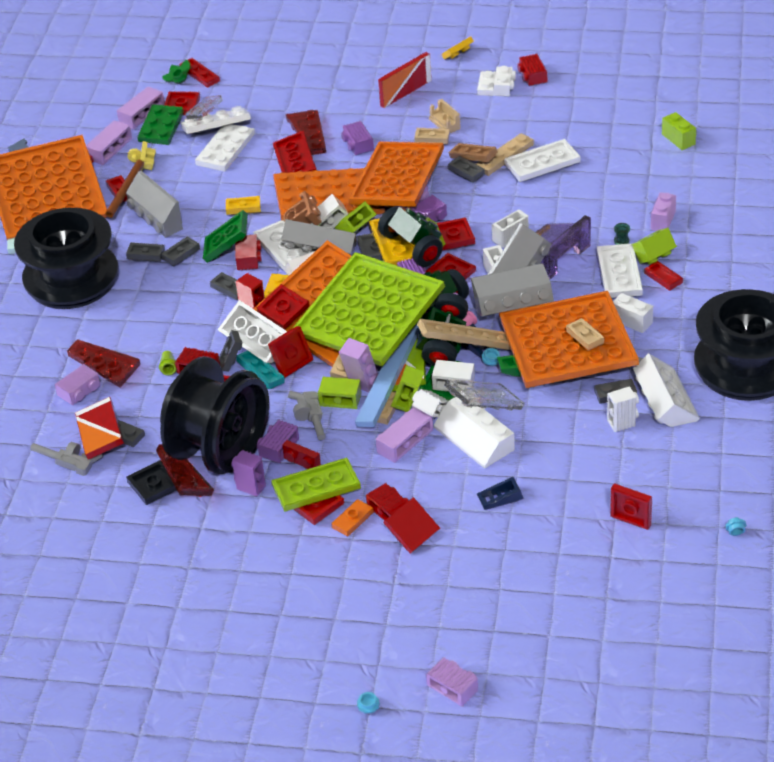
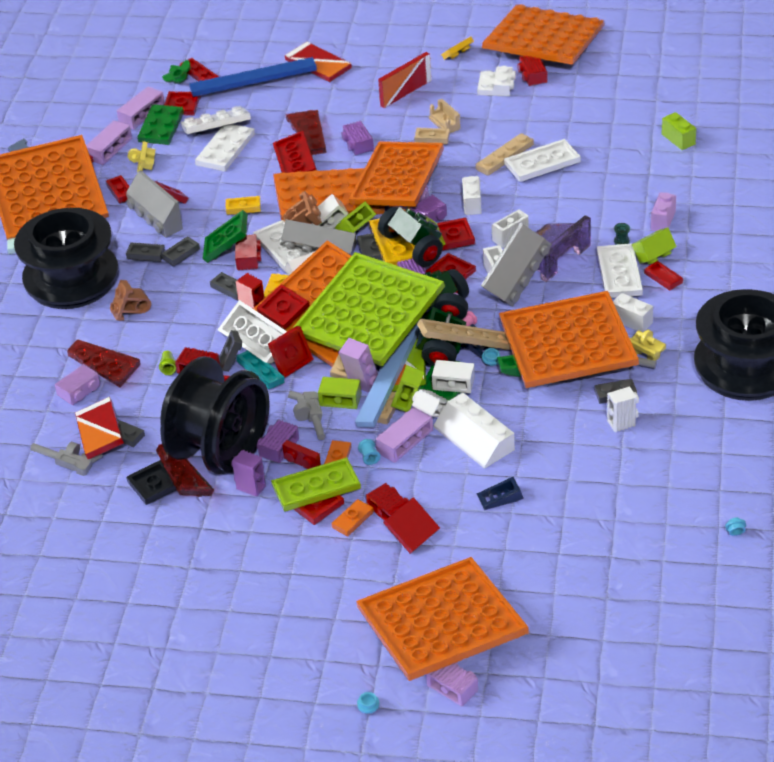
(122, 191): dark orange piece -> none
(129, 300): none -> nougat pin
(175, 193): none -> plate
(204, 107): clear plate -> none
(252, 76): none -> blue tile
(328, 65): none -> tile
(338, 450): none -> orange plate
(370, 454): none -> medium azure bush
(441, 618): none -> orange plate
(466, 169): dark grey plate -> none
(471, 195): none -> white brick
(473, 152): medium nougat plate -> none
(483, 394): clear plate -> none
(511, 289): light grey slope -> none
(543, 34): none -> orange plate
(585, 334): tan plate -> none
(631, 506): red tile -> none
(647, 344): none -> light yellow hips
(664, 392): white slope -> none

